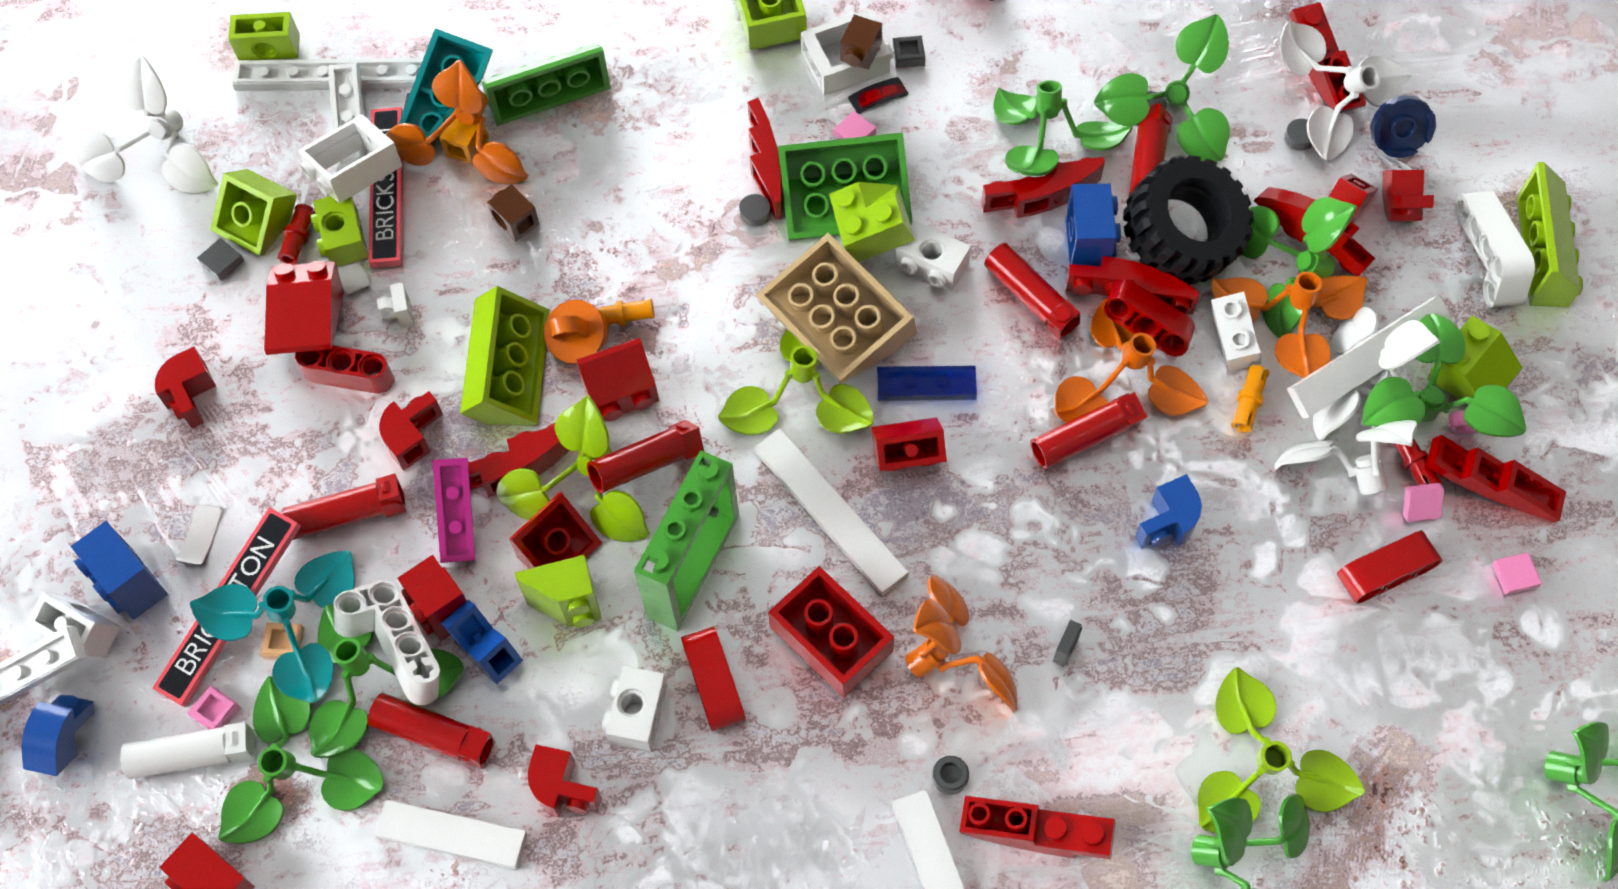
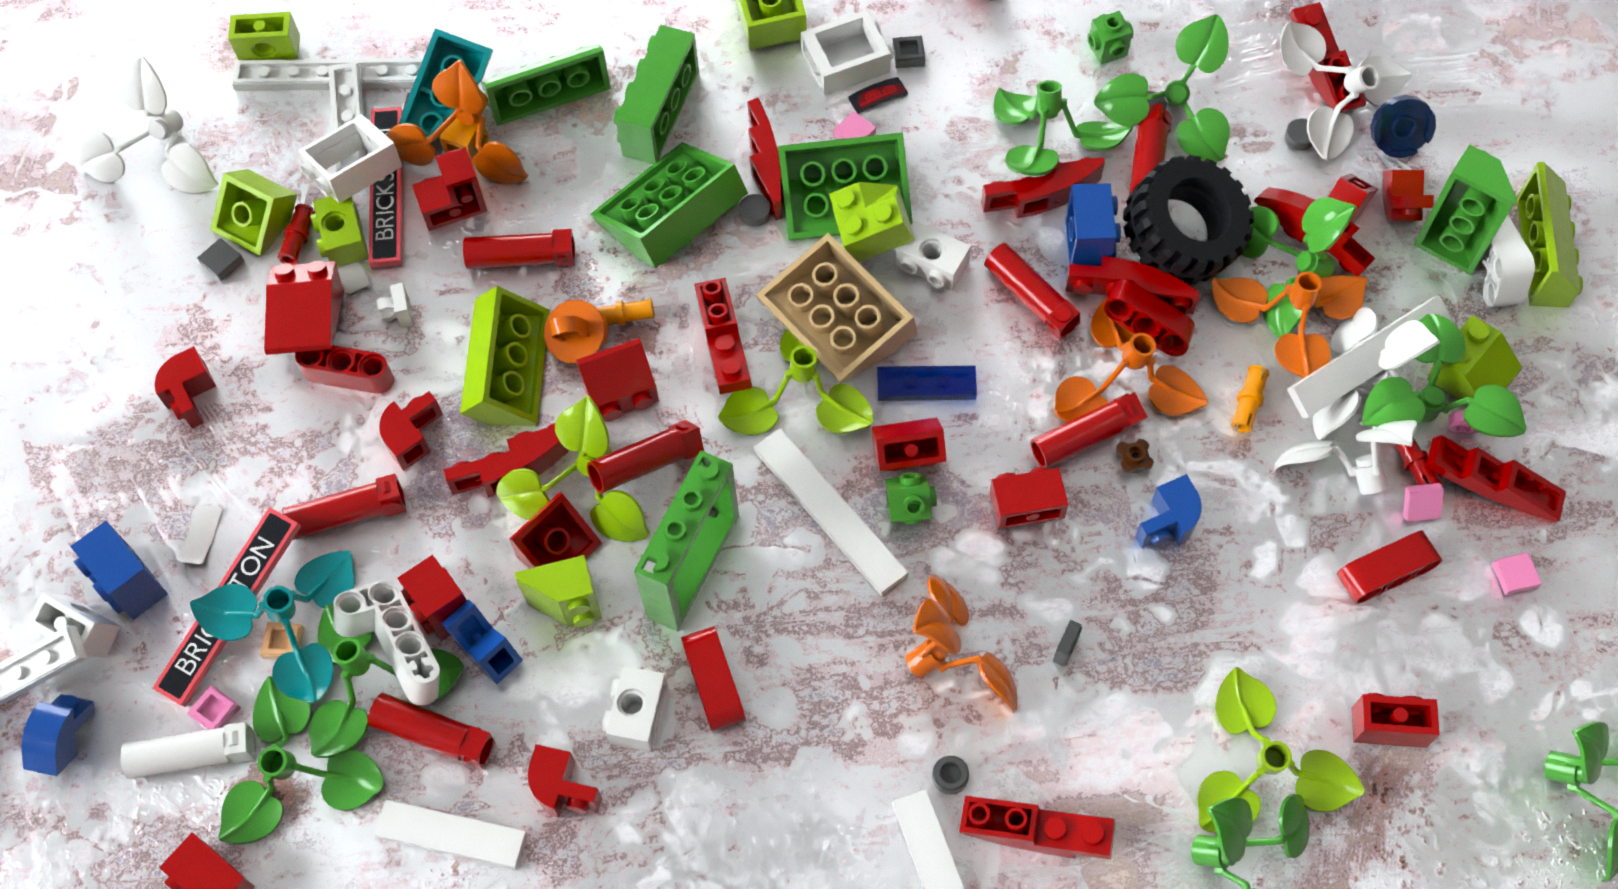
(451, 195): none -> red brick
(454, 510): dark pink plate -> none
(513, 212): reddish brown brick -> none
(520, 250): none -> red piece
(657, 94): none -> bright green brick
(671, 203): none -> bright green slope
(722, 336): none -> red slope
(831, 631): red brick -> none
(861, 42): reddish brown brick -> none
(909, 498): none -> bright green brick
(1028, 497): none -> red brick
(1110, 37): none -> bright green brick
(1131, 464): none -> reddish brown plate
(1236, 331): white brick -> none
(1395, 720): none -> red brick
(1468, 211): none -> bright green slope

